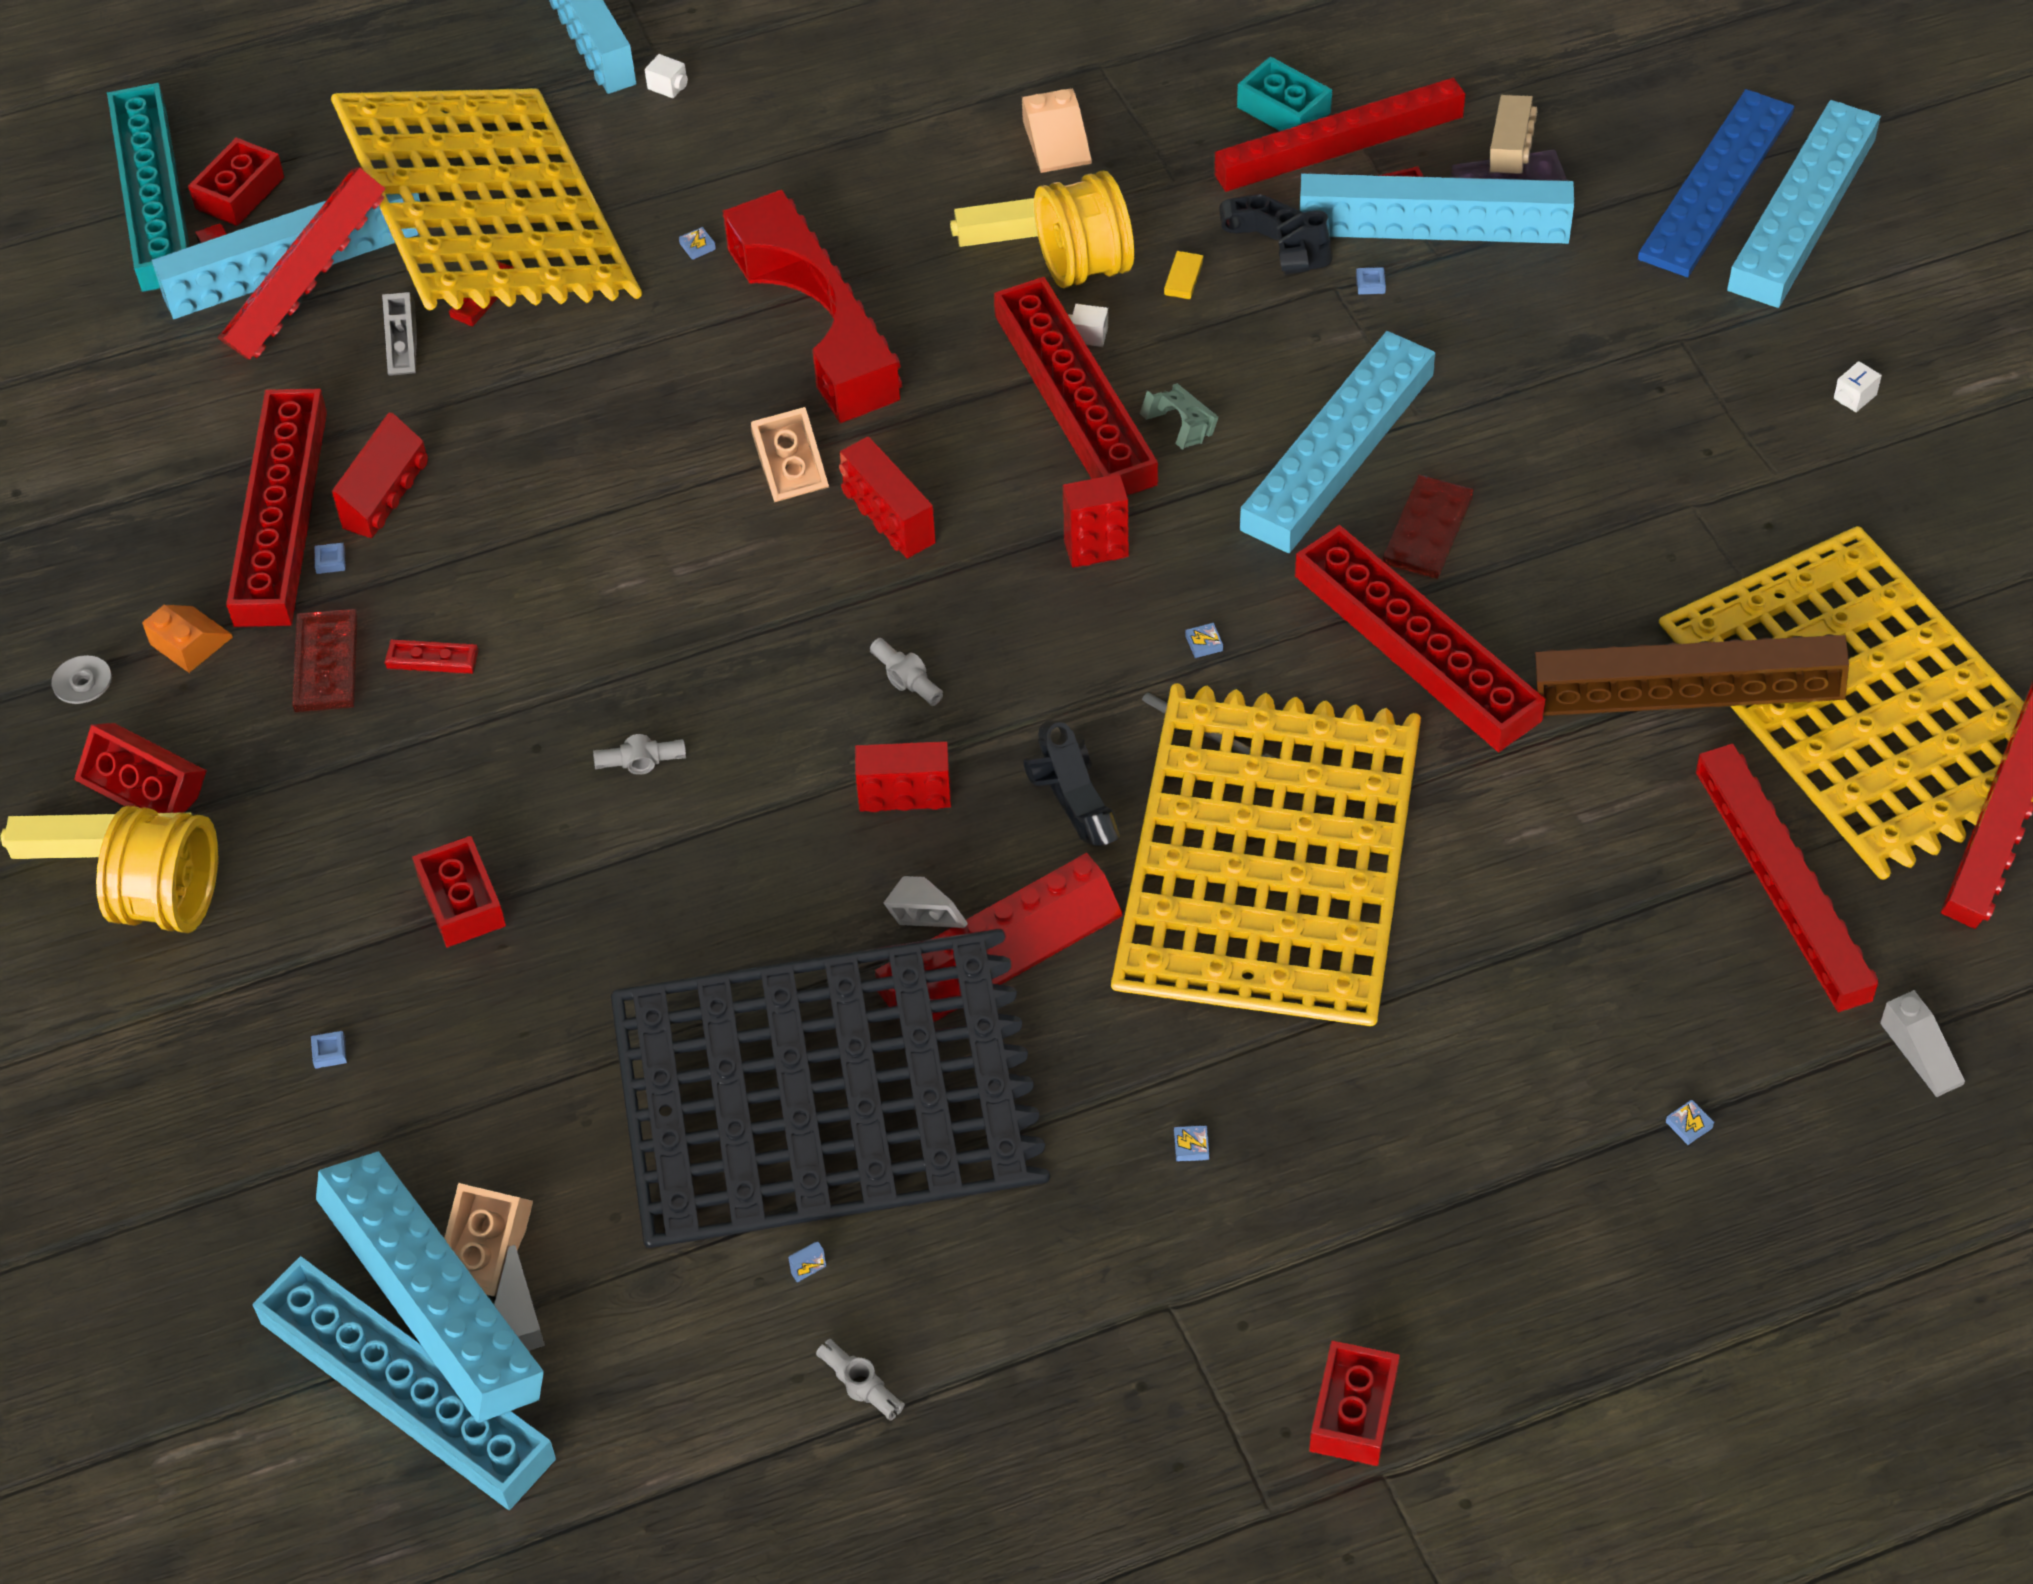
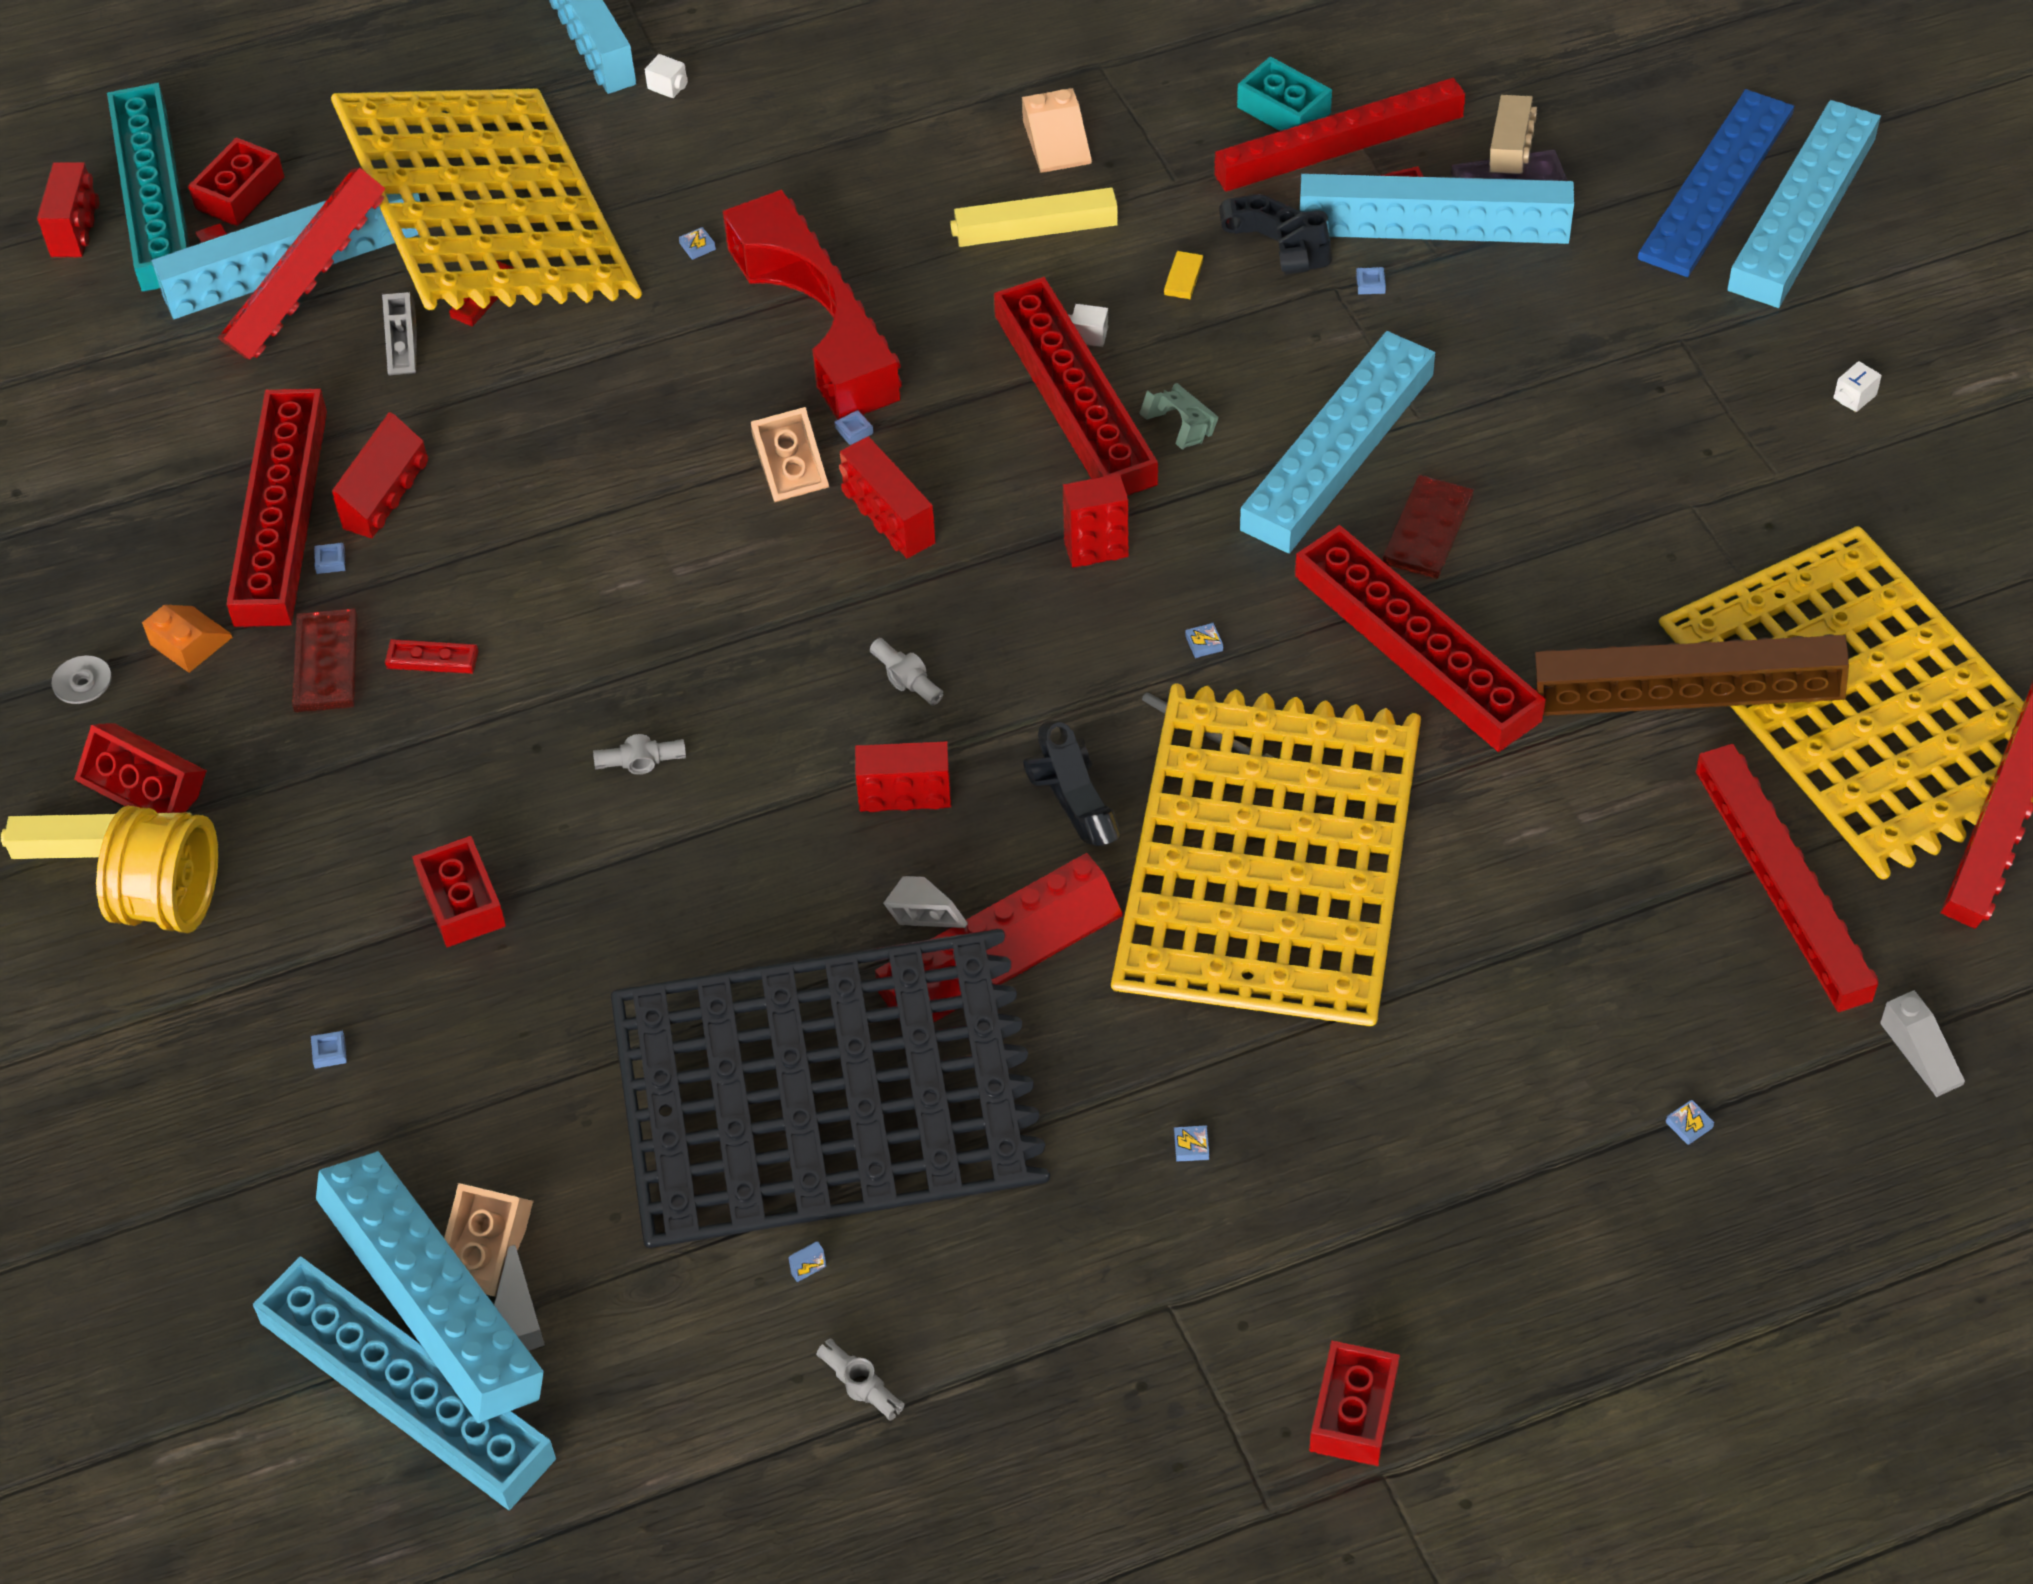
(68, 209): none -> red brick
(854, 427): none -> medium blue tile
(1084, 229): yellow wheel -> none

